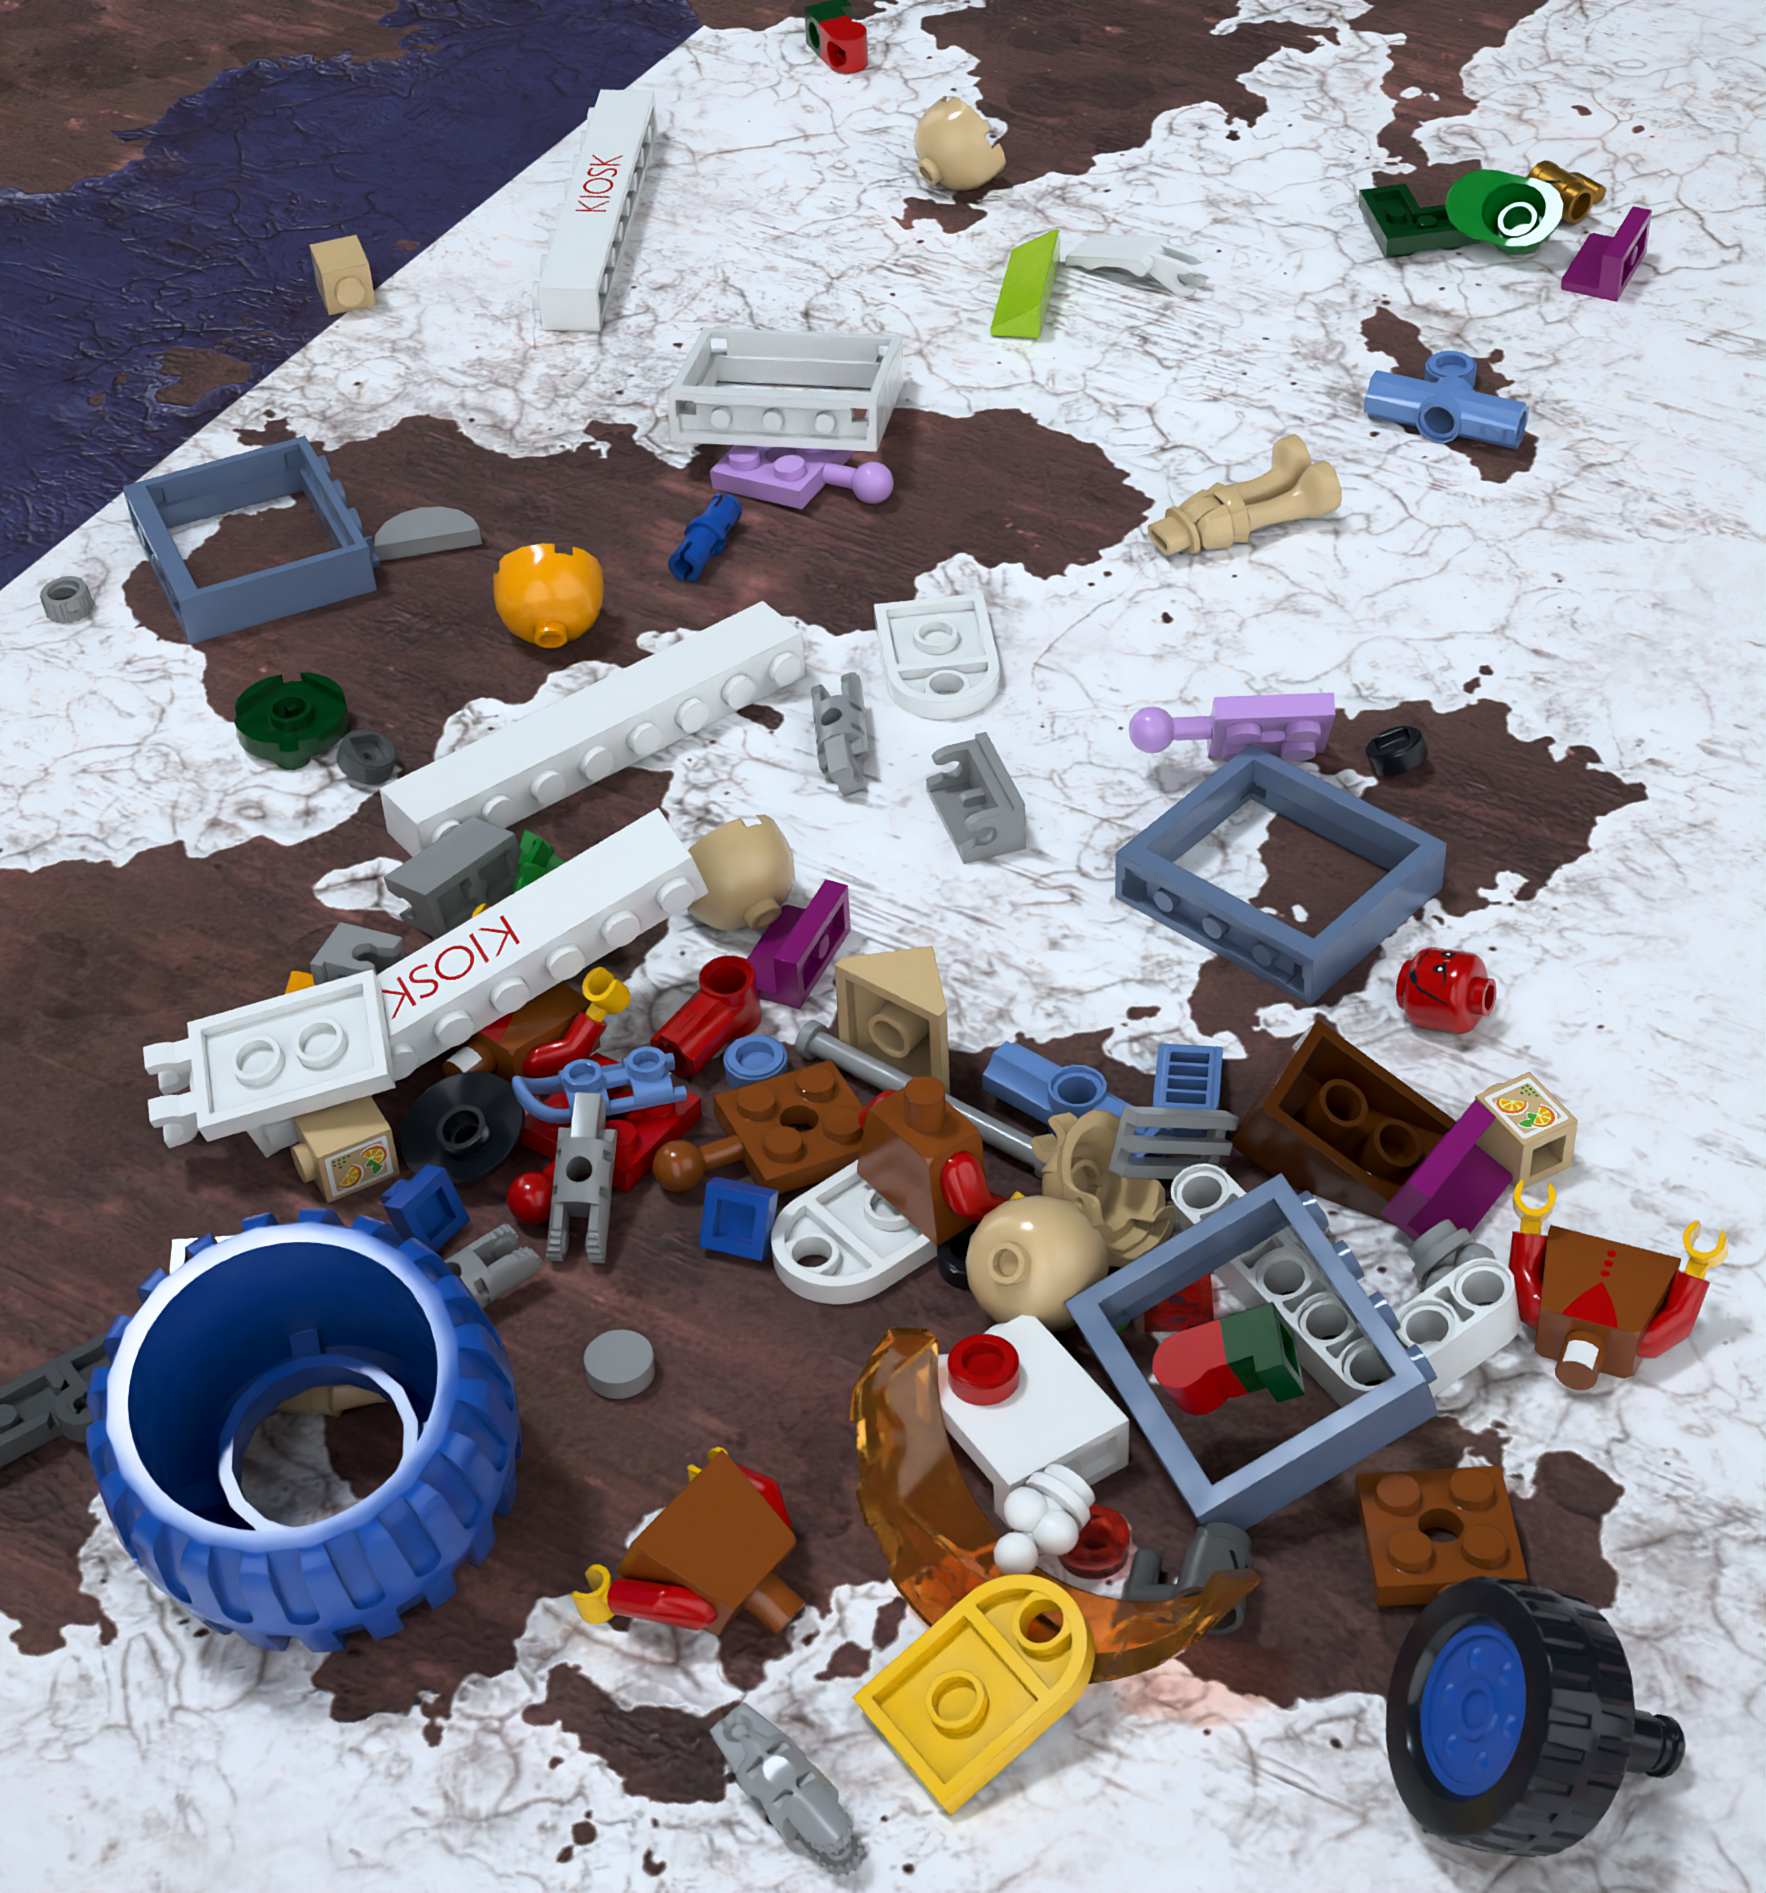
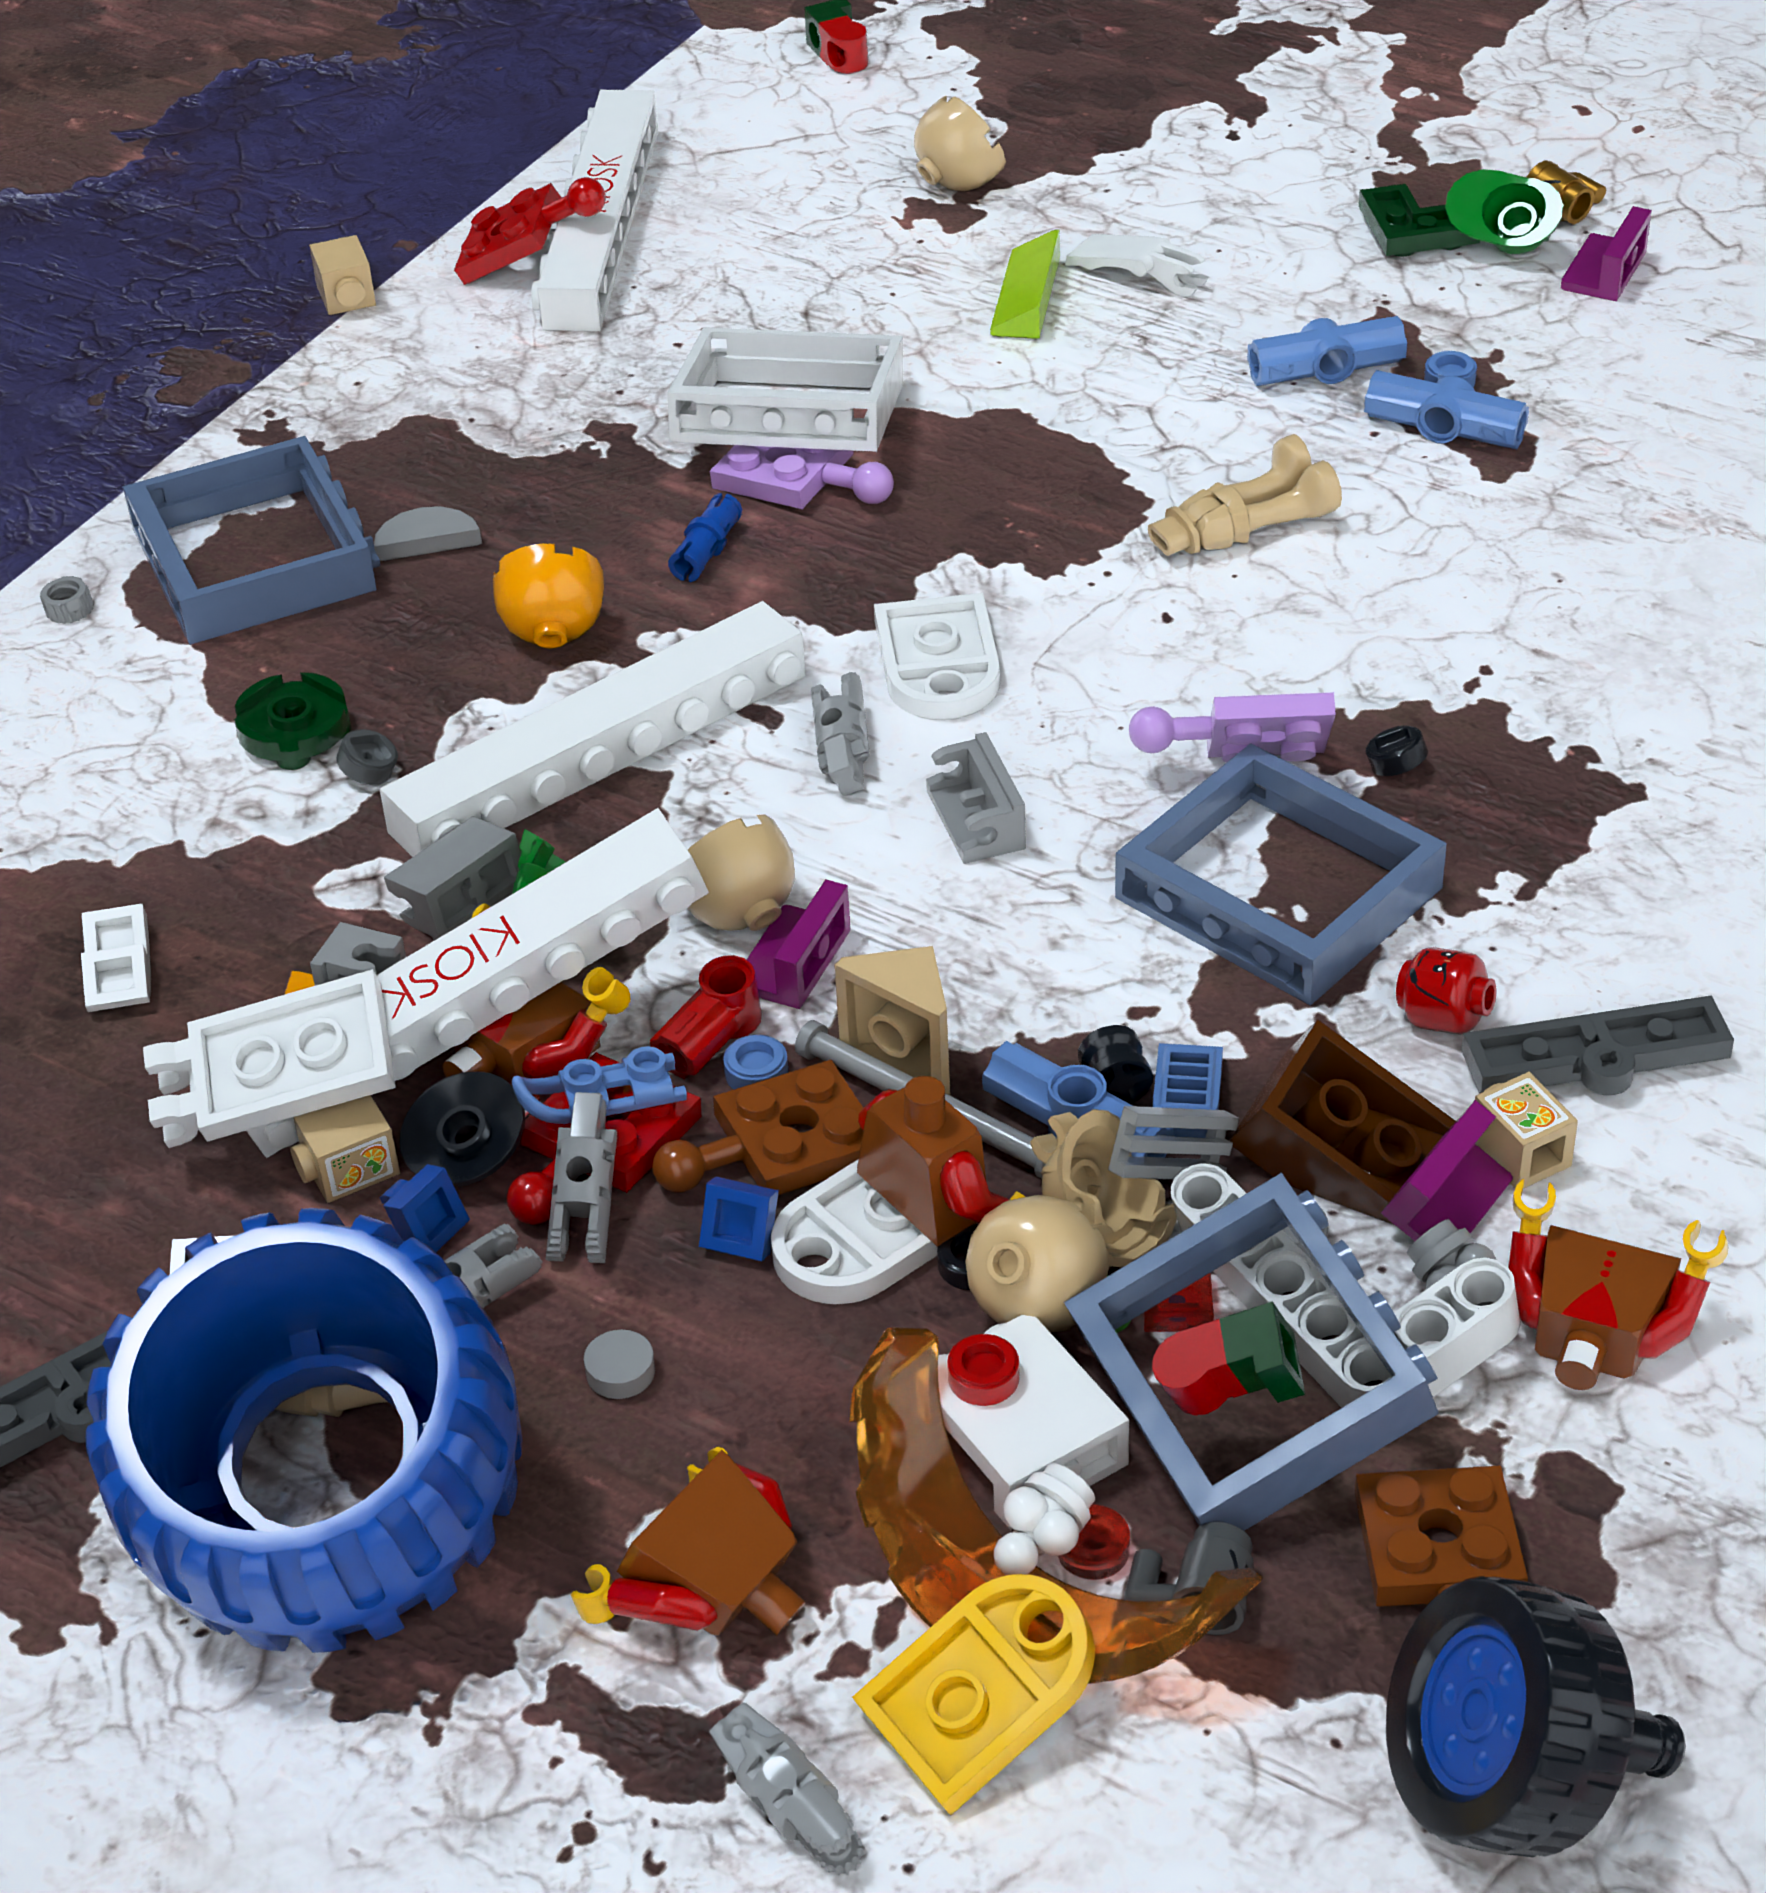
(116, 958): none -> white slope
(522, 226): none -> red plate
(1119, 1058): none -> black wheel
(1327, 350): none -> medium blue piece
(1600, 1046): none -> dark grey hinge

